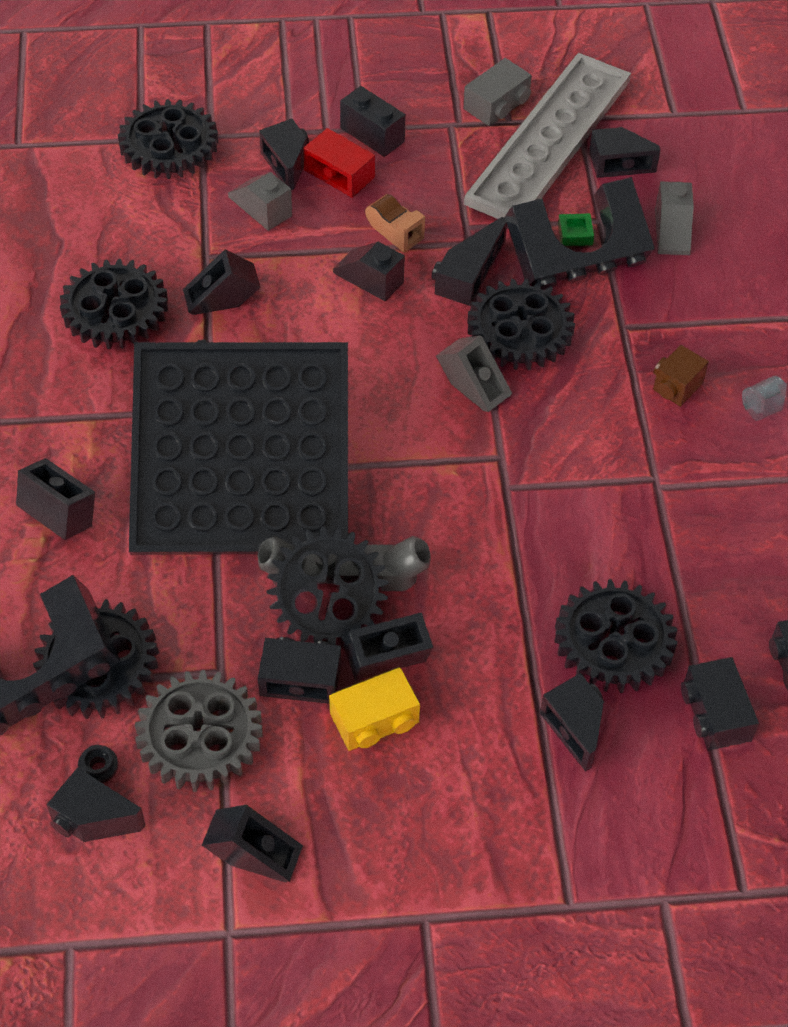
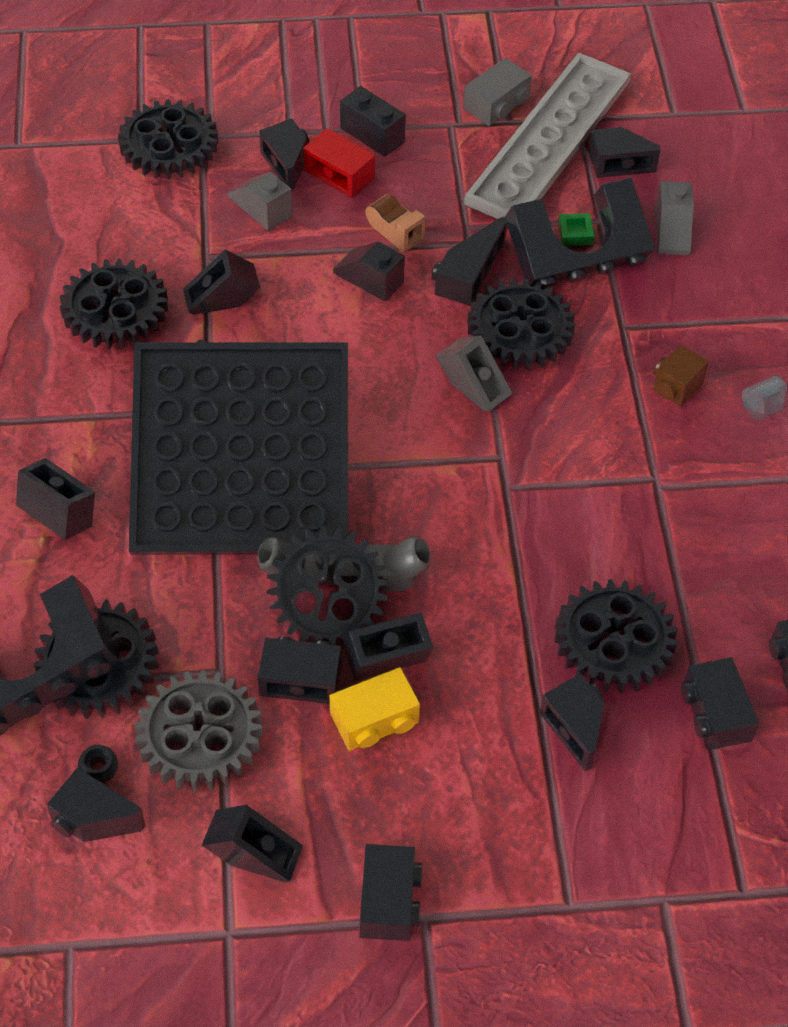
(387, 892): none -> black brick

